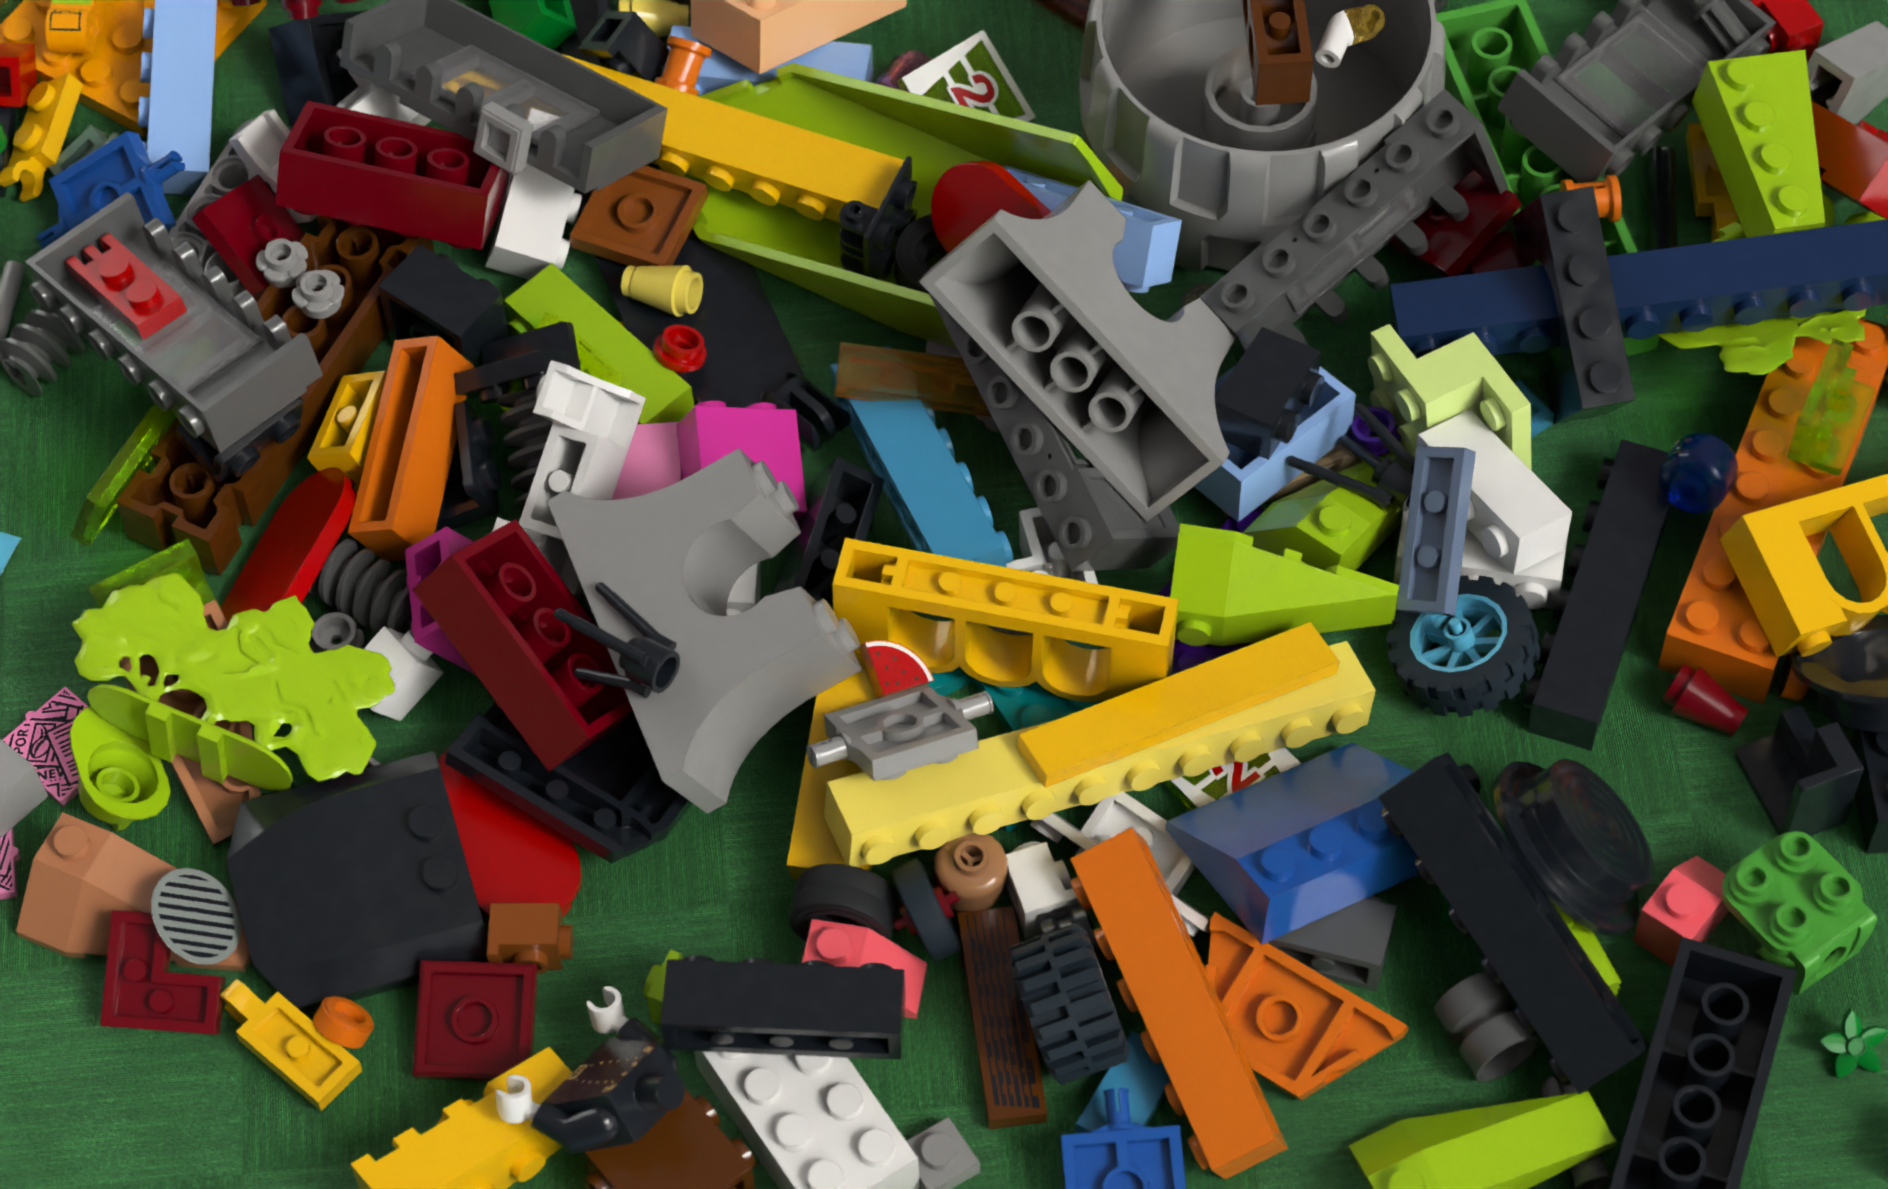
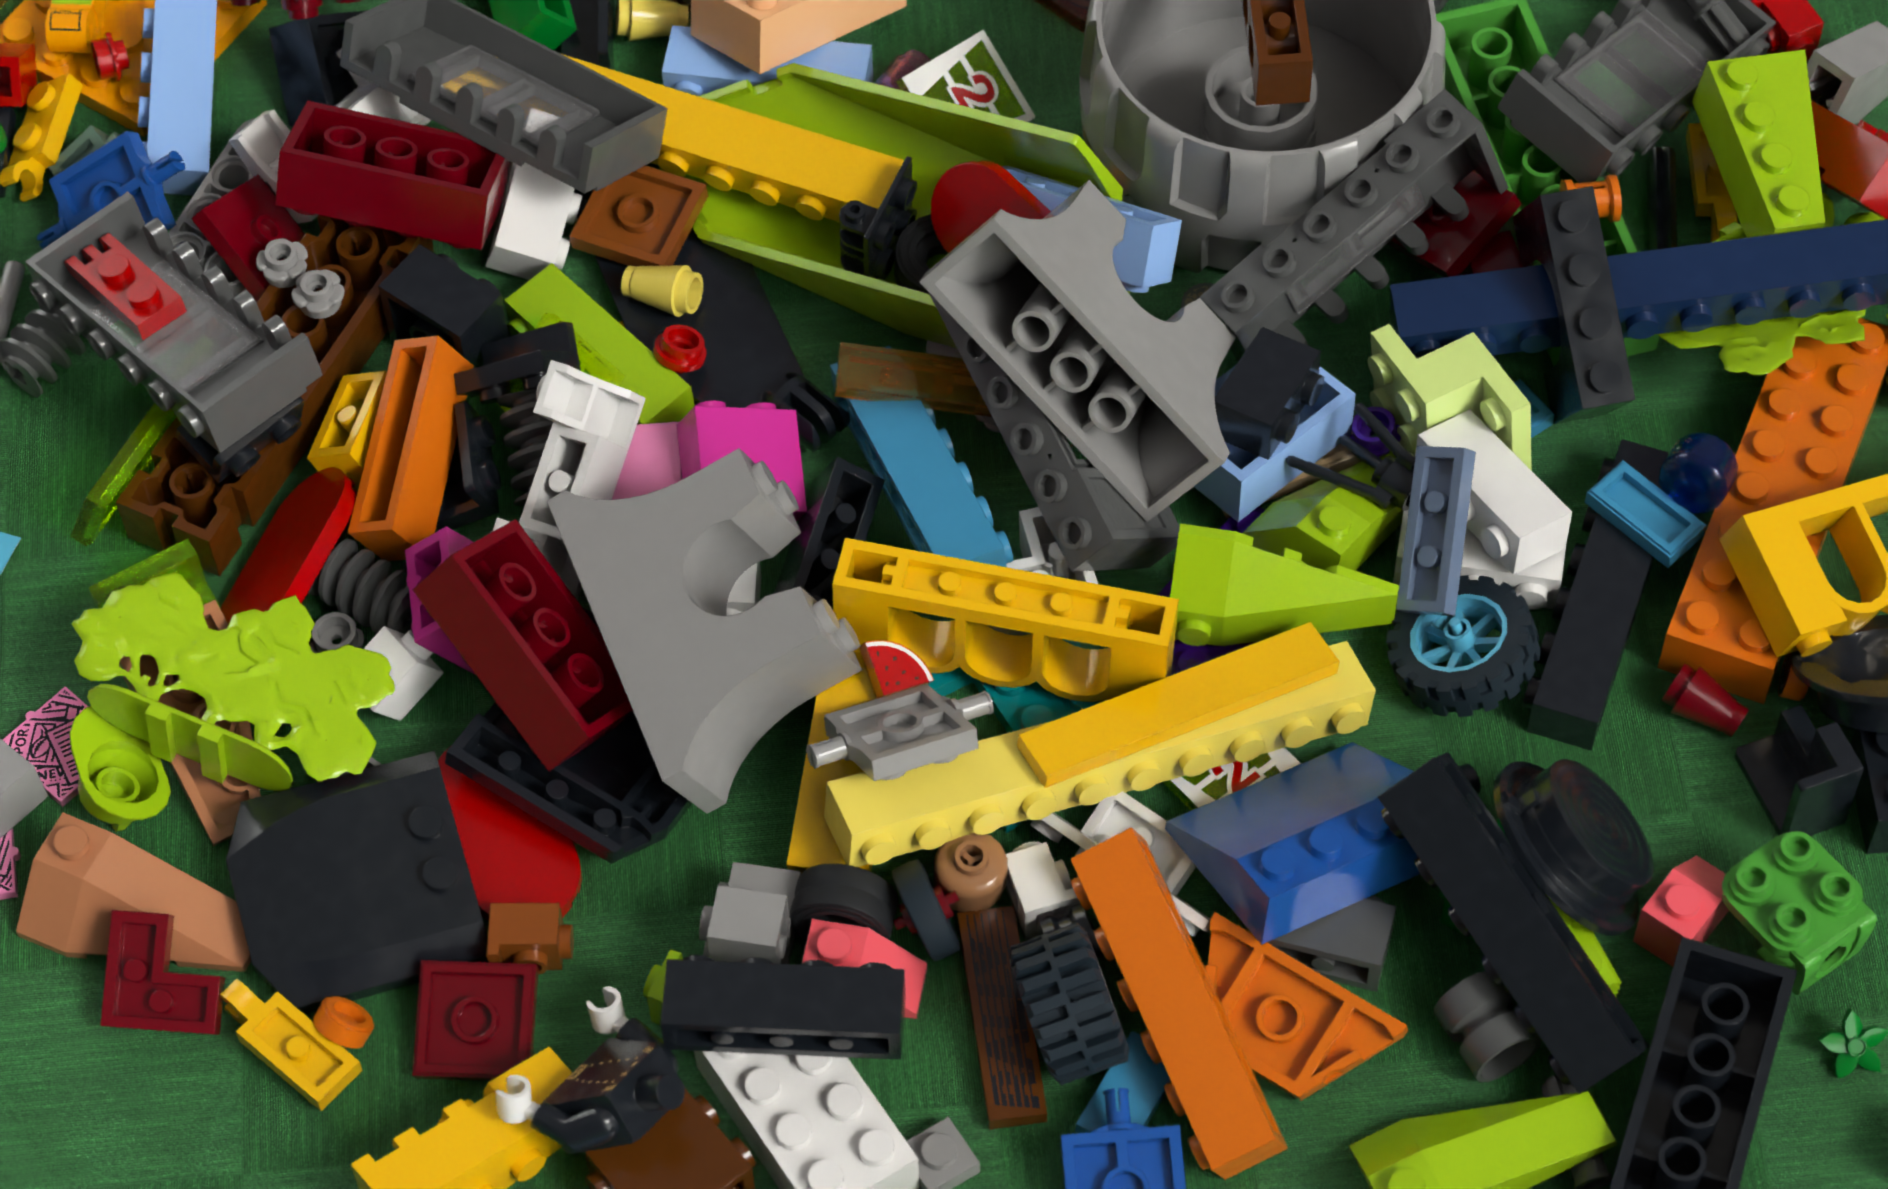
(109, 57): none -> red plate
(196, 916): light grey sticker -> none
(503, 138): light grey tile -> none
(626, 45): black brick -> none
(647, 662): black plant -> none
(683, 64): orange bush -> none
(751, 915): none -> light grey brick
(1348, 29): arm -> none
(1645, 514): none -> dark azure tile
(1831, 413): clear neon green bracket -> none

